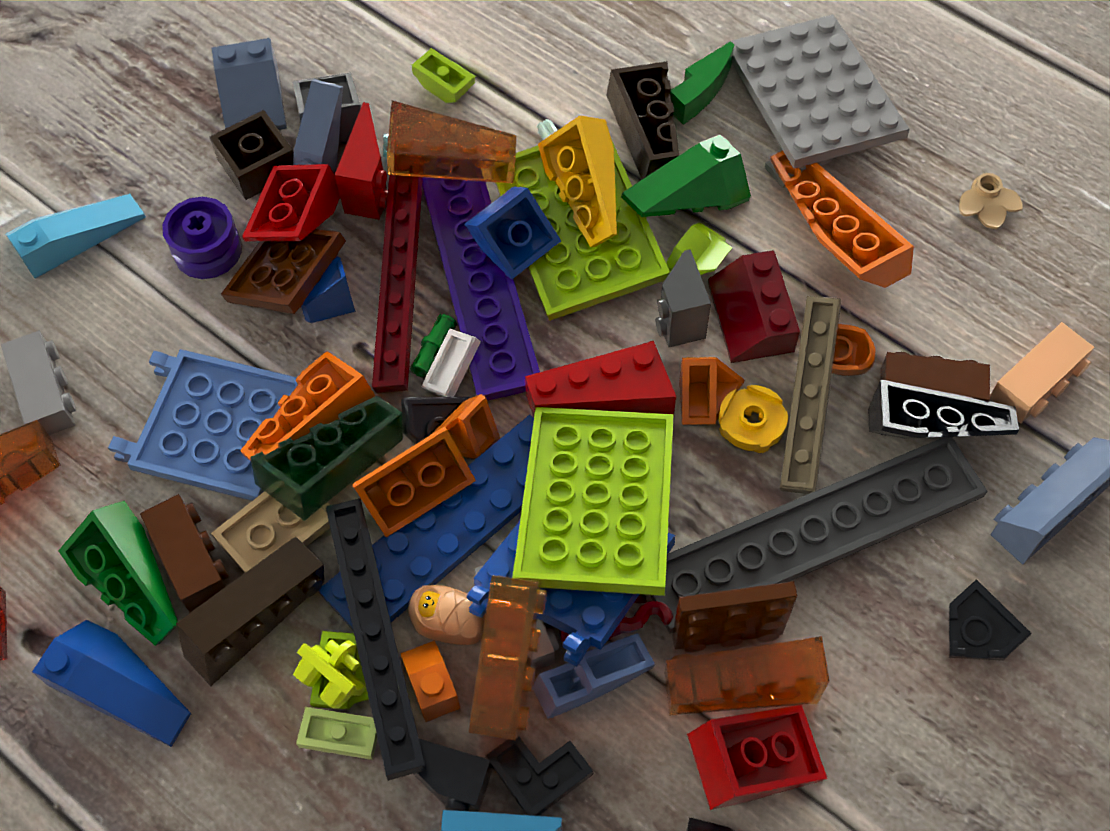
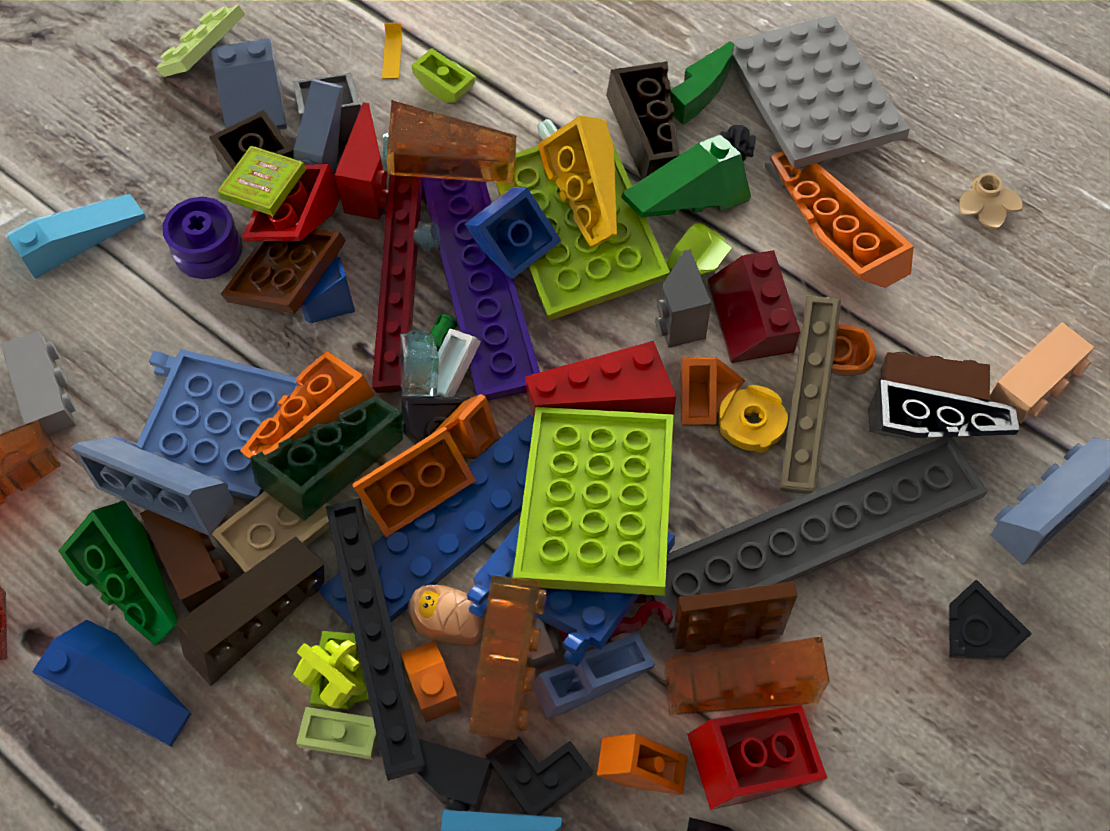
(155, 482): none -> sand blue slope
(199, 41): none -> yellowish green plate
(261, 180): none -> lime tile
(392, 51): none -> yellow piece
(418, 364): none -> clear light blue slope
(427, 235): none -> clear light blue plate
(641, 764): none -> orange slope
(741, 140): none -> black gear

